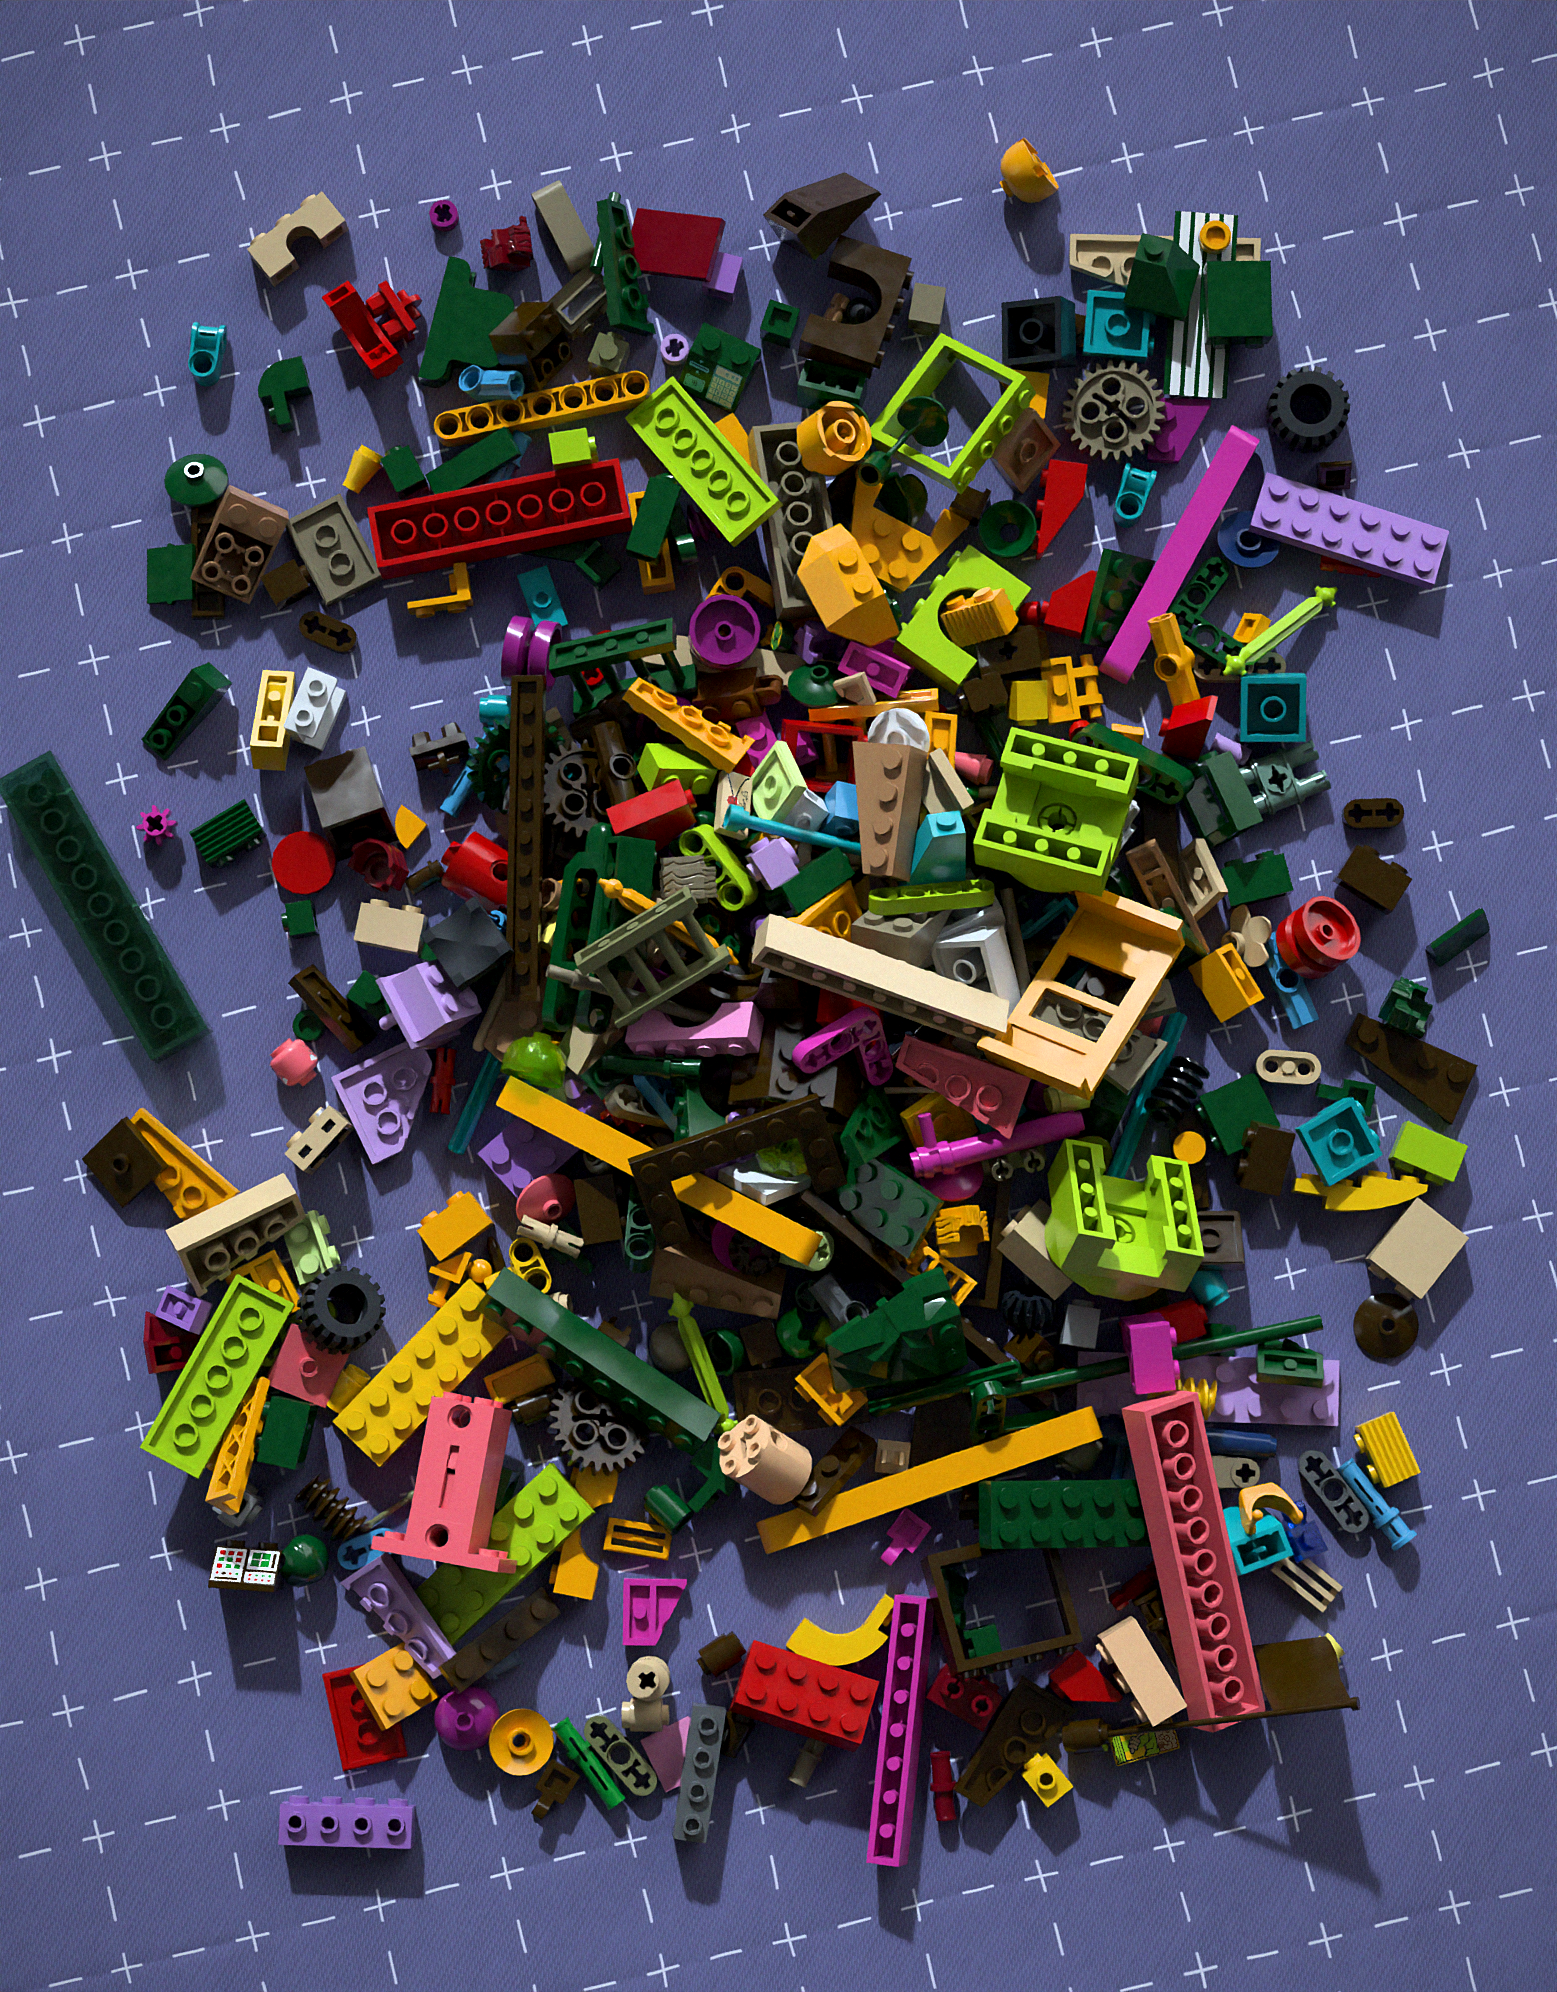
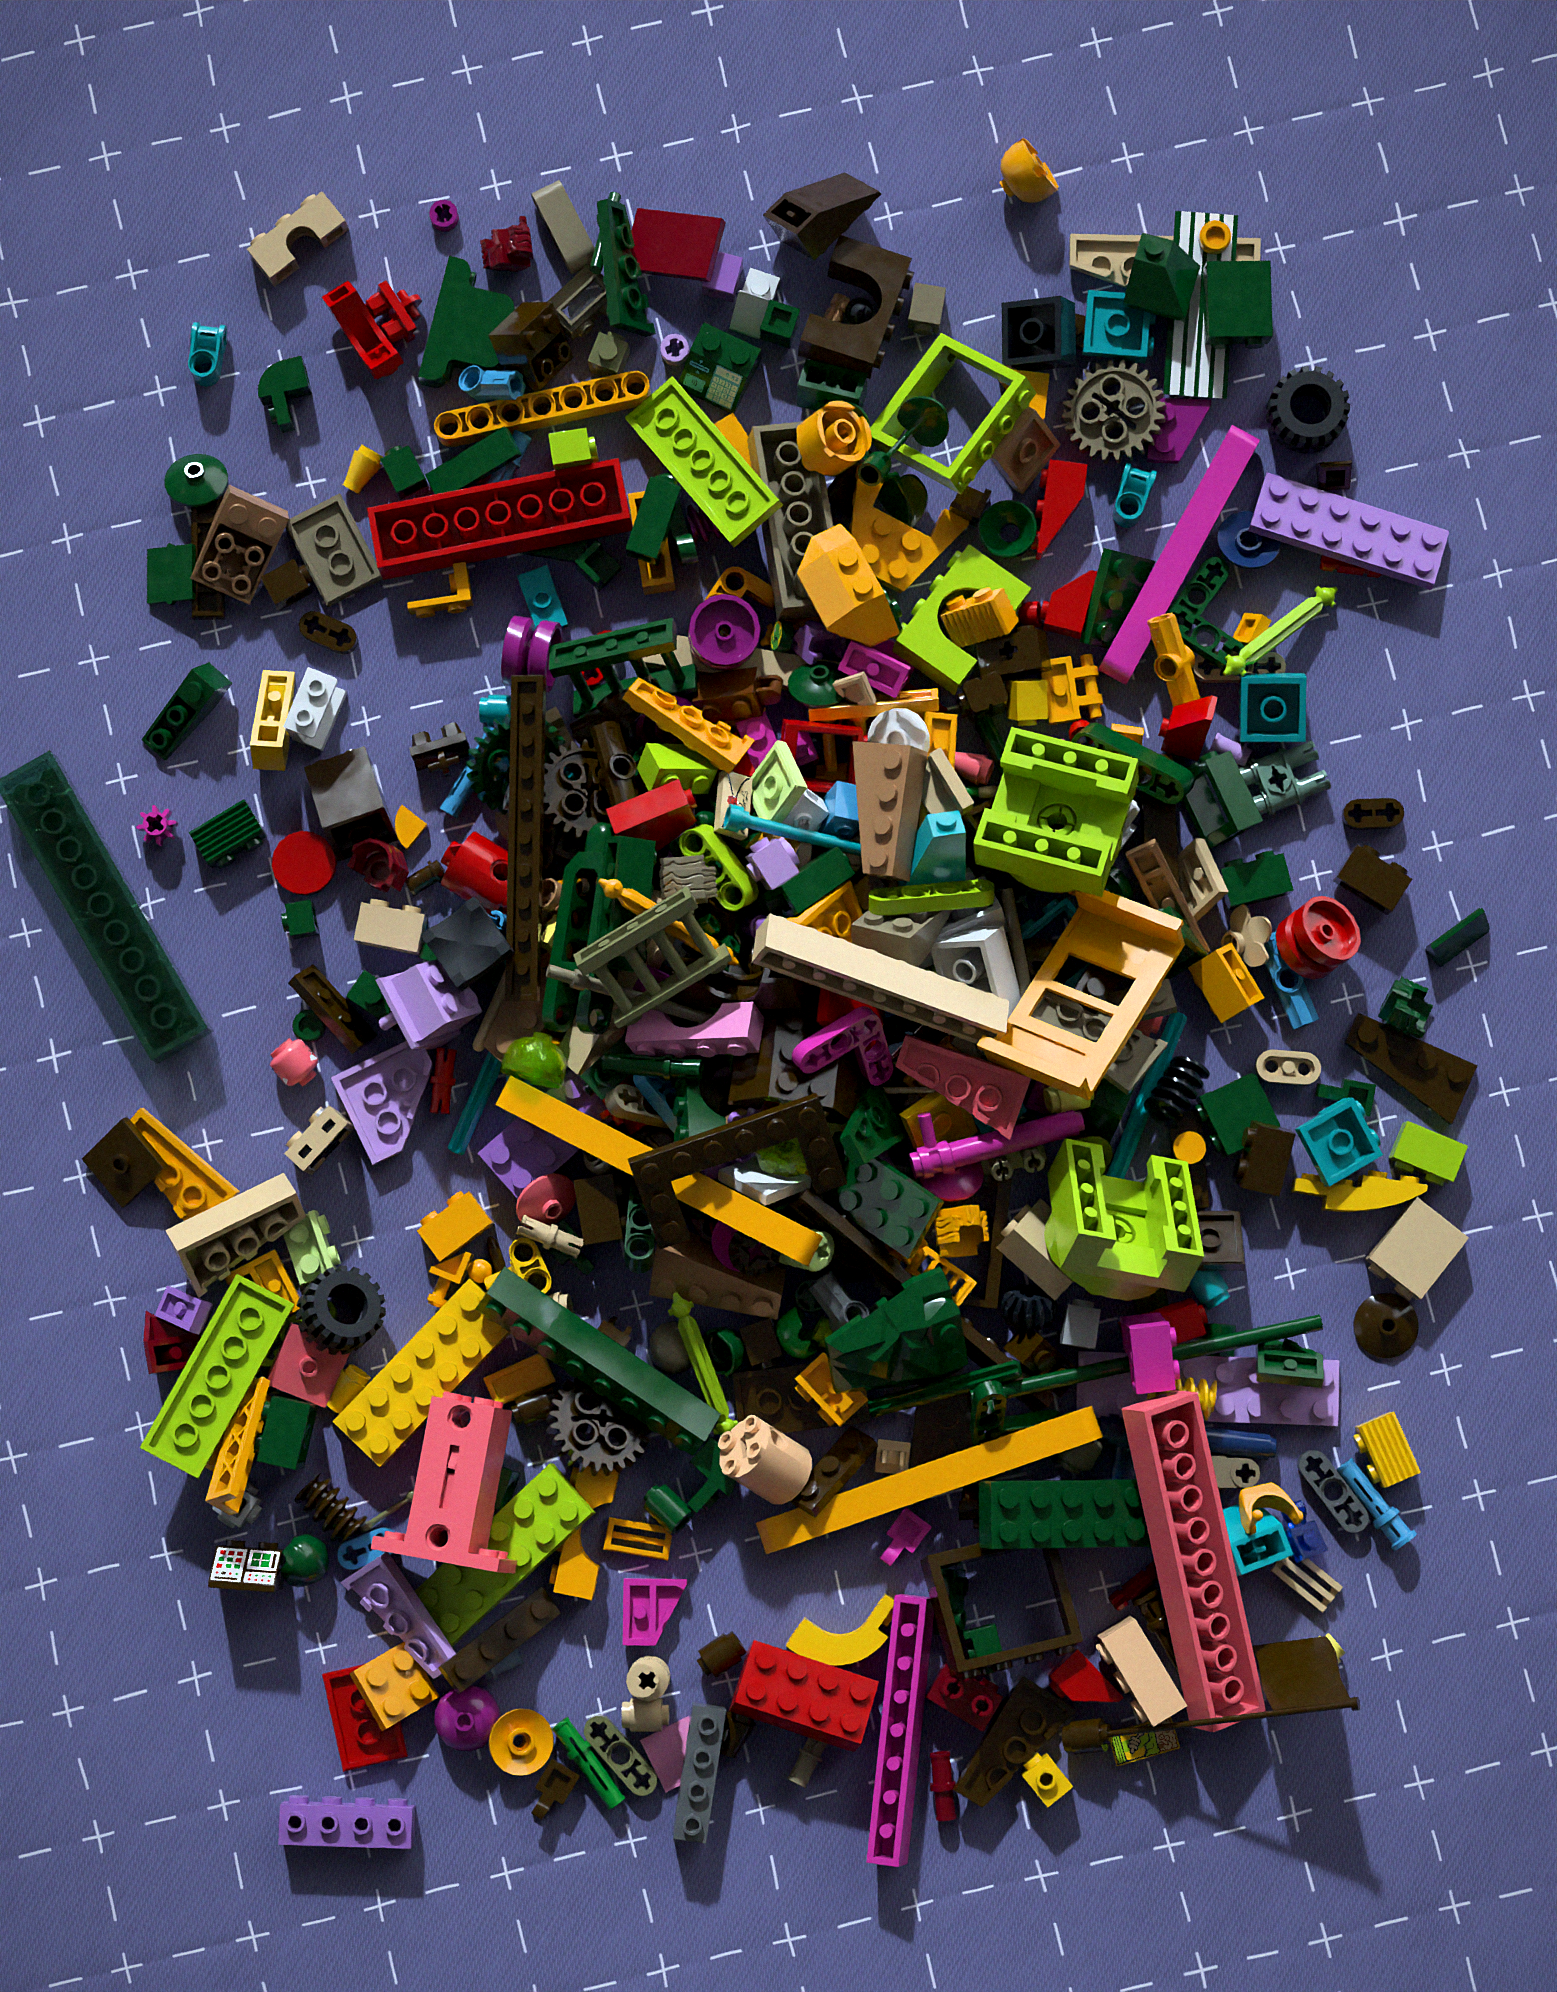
(753, 302): none -> white slope

